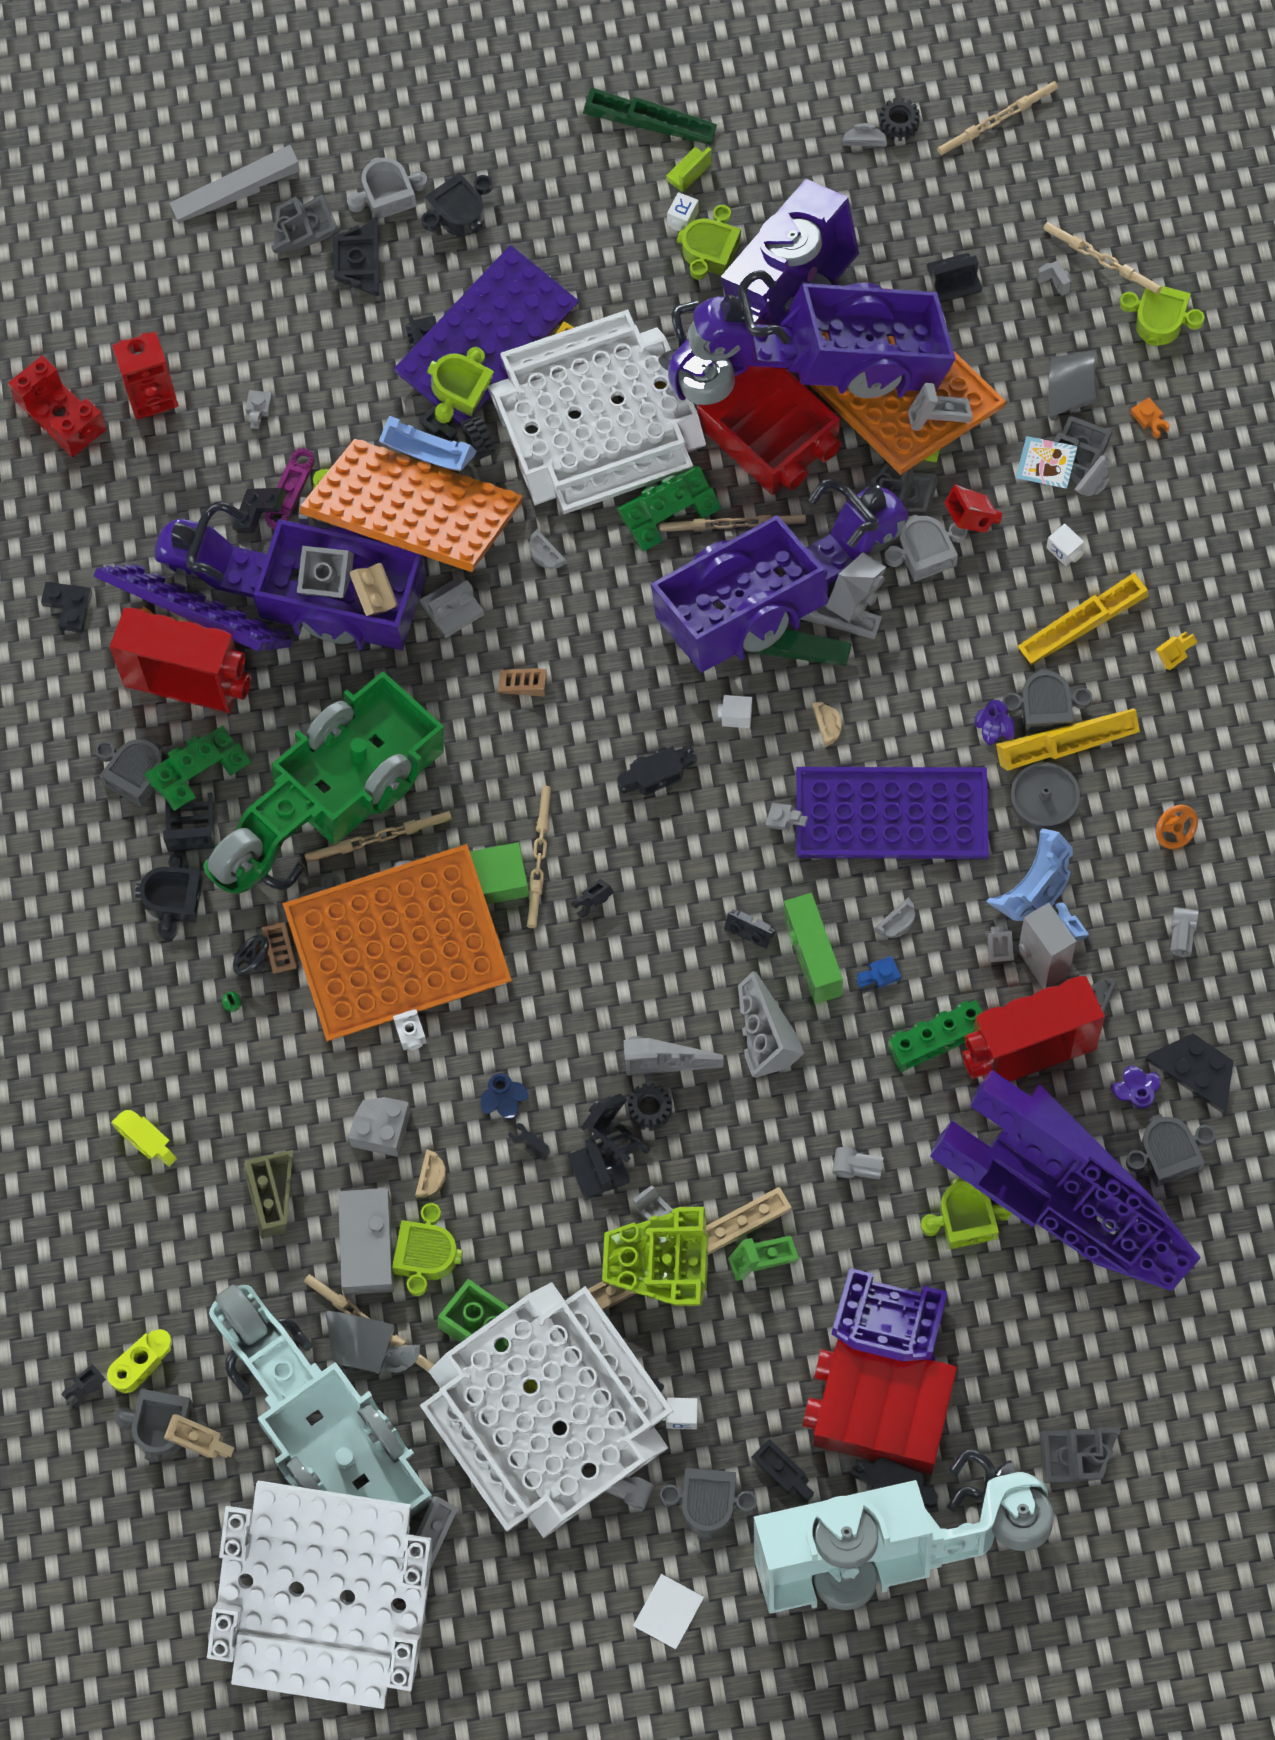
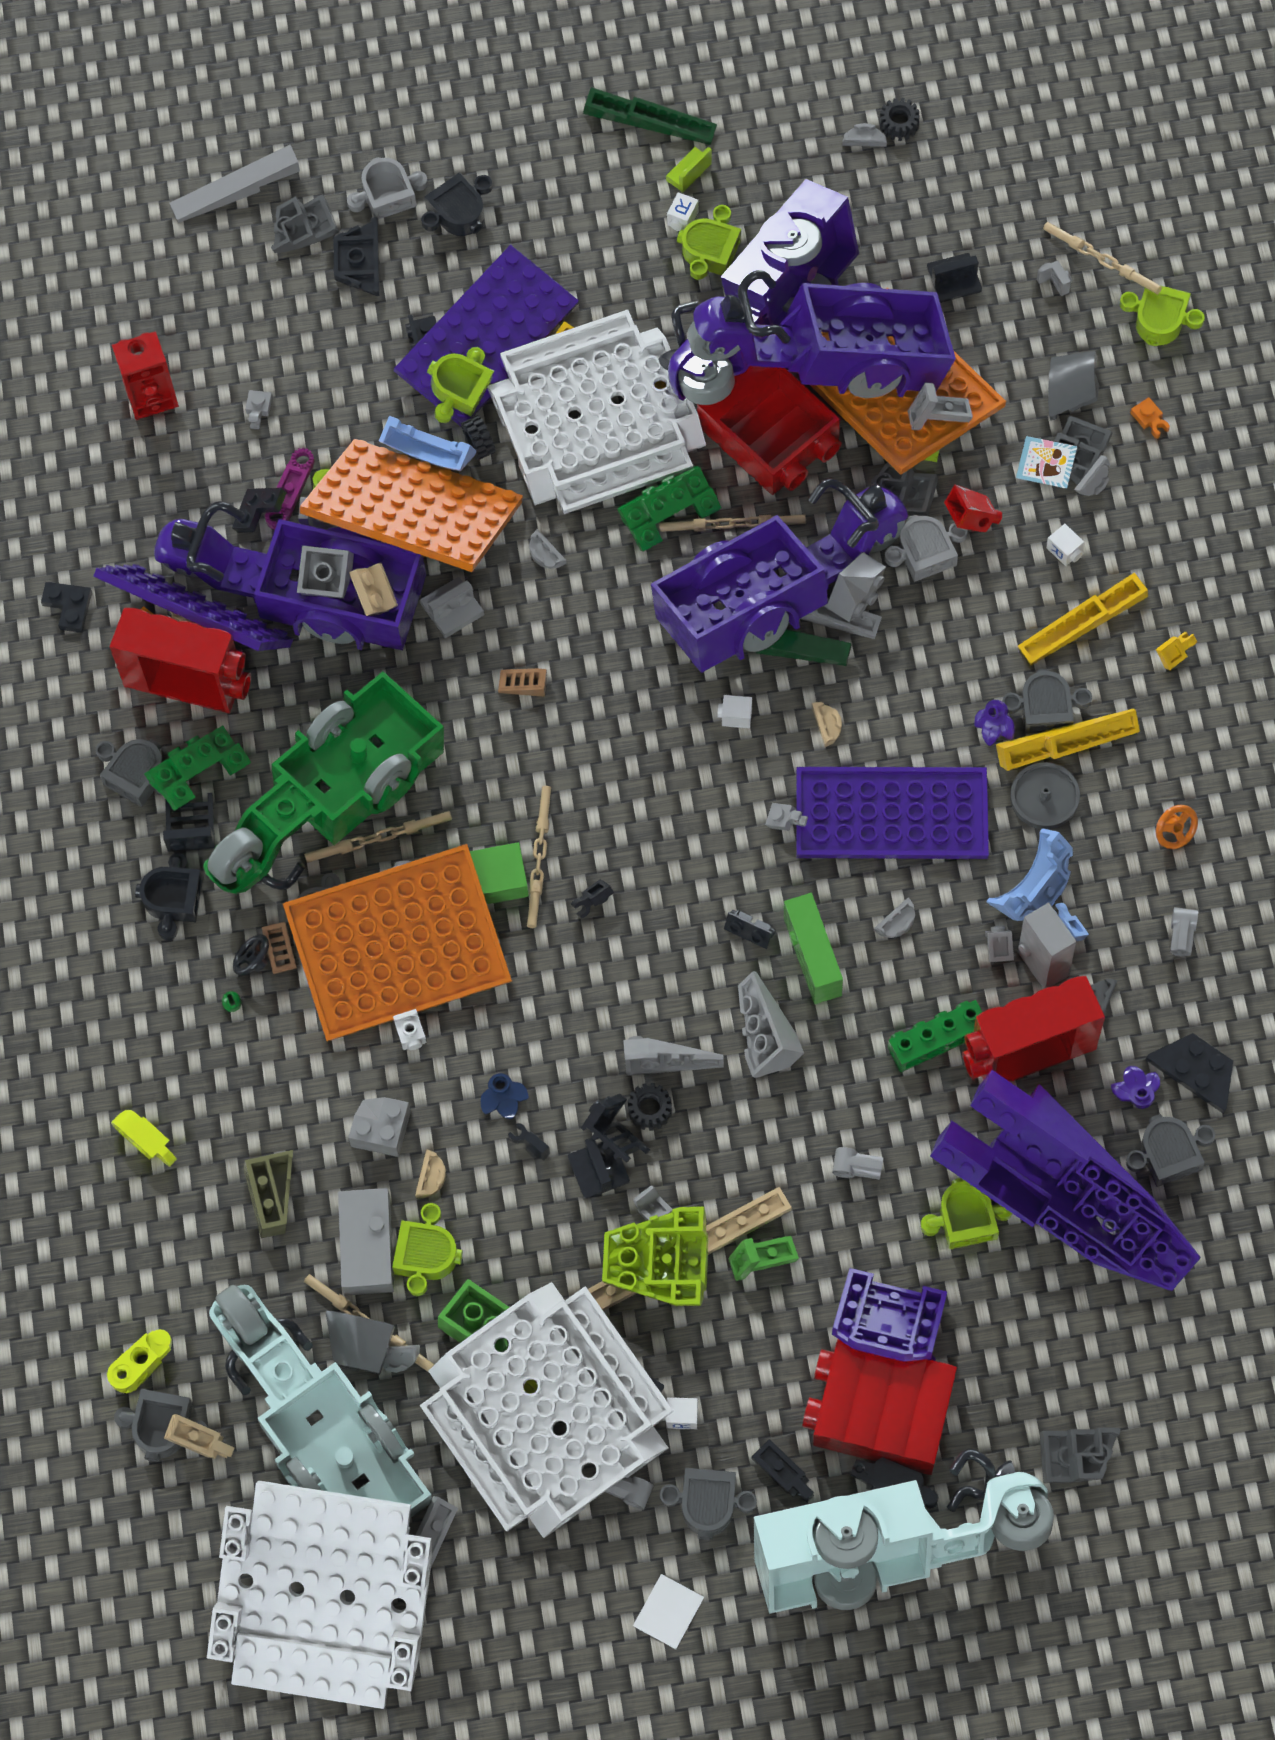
(41, 393): red plate -> none
(85, 1383): black plate -> none
(435, 427): black plate -> none
(657, 770): black hinge -> none
(882, 972): blue plate -> none
(973, 132): tan piece -> none

